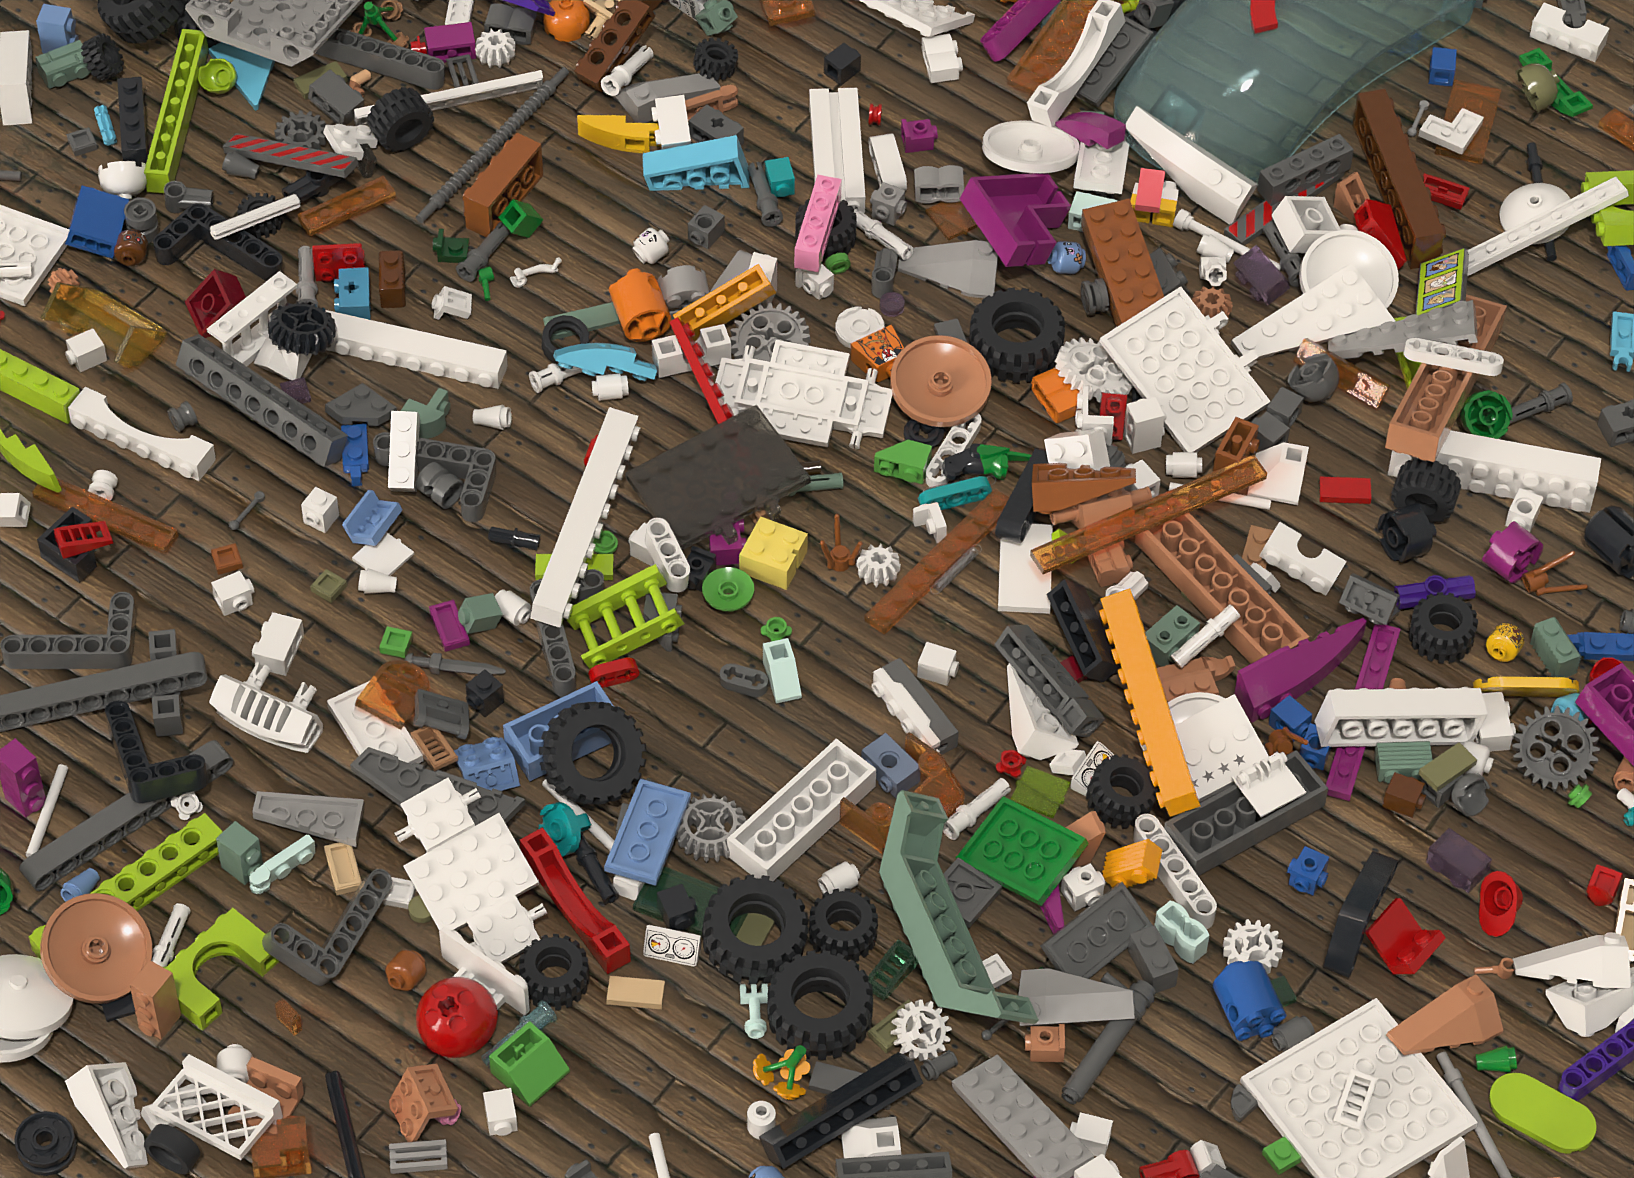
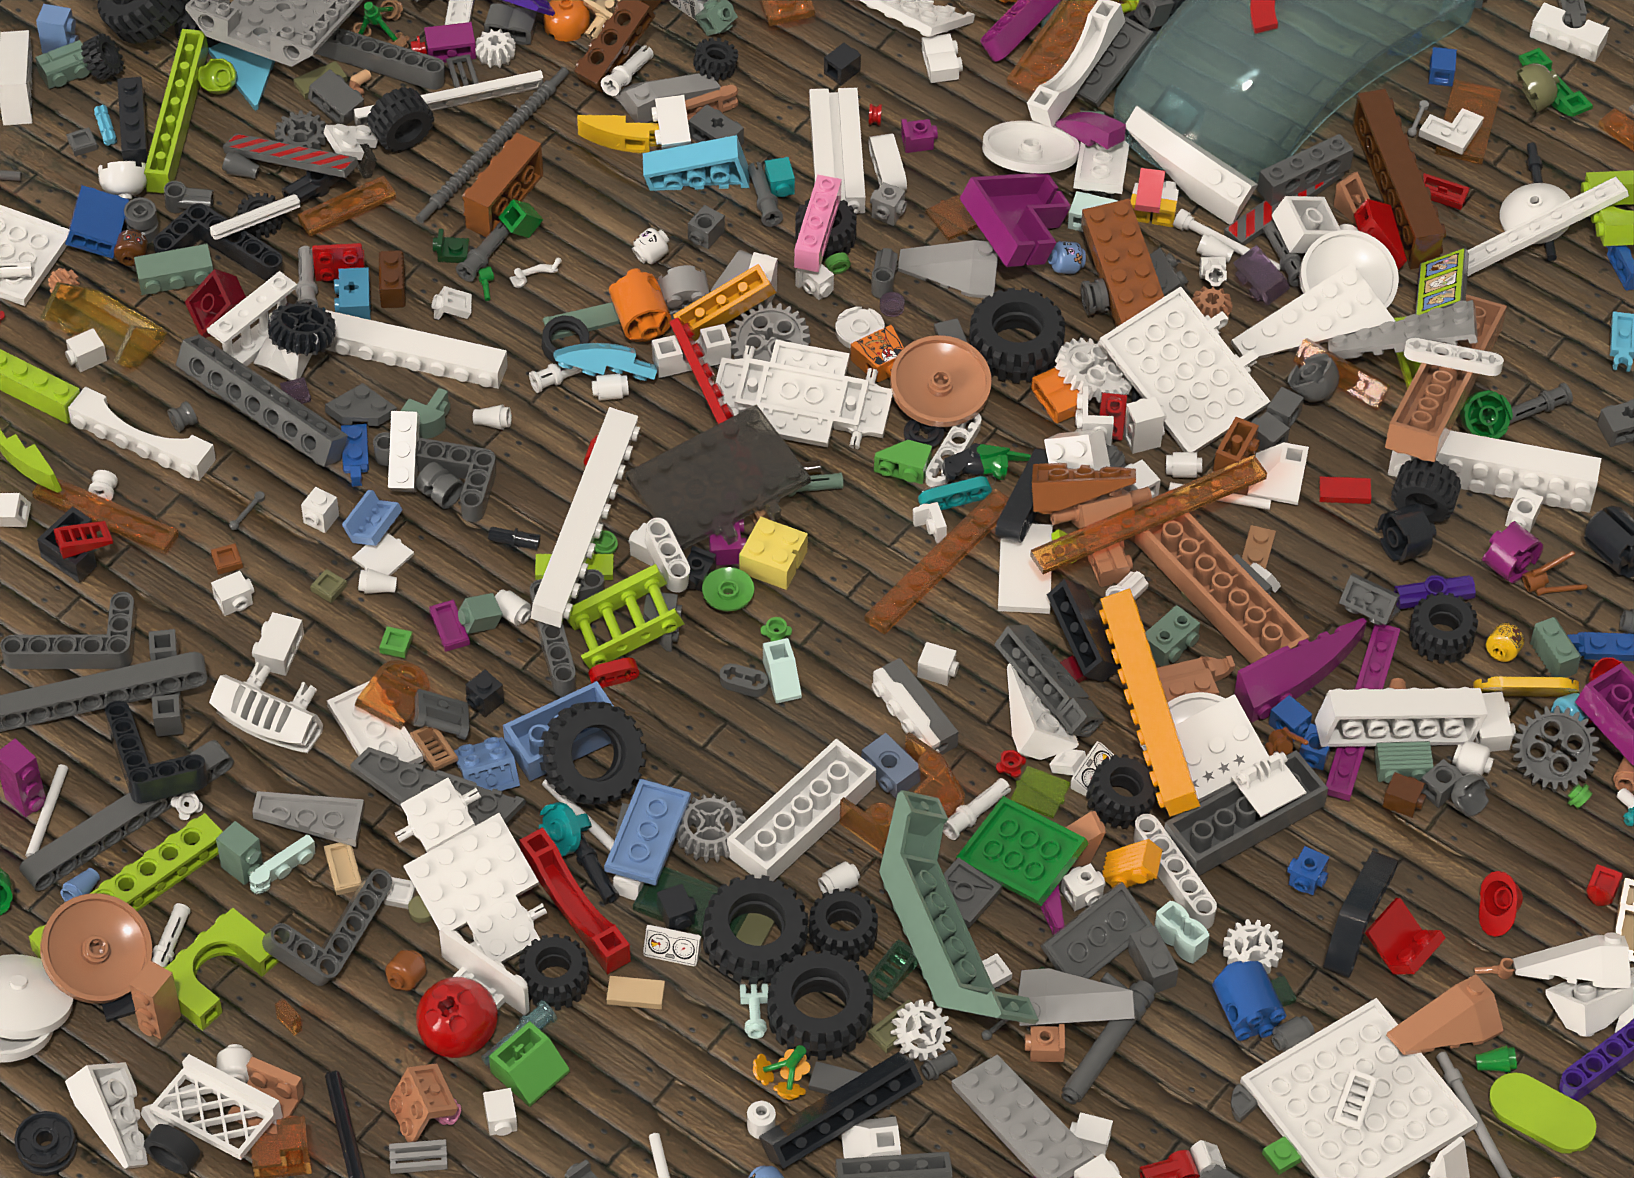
(173, 269): none -> sand green brick
(437, 663): dark grey sword -> none
(839, 557): dark orange plant -> none
(874, 230): white pin -> none
(878, 565): white gear -> none
(938, 184): light grey brick -> none
(955, 569): light grey piece -> none
(1214, 628): white pin -> none
(1316, 572): white arch -> none
(1447, 766): olive tile -> none
(1458, 860): brick -> none

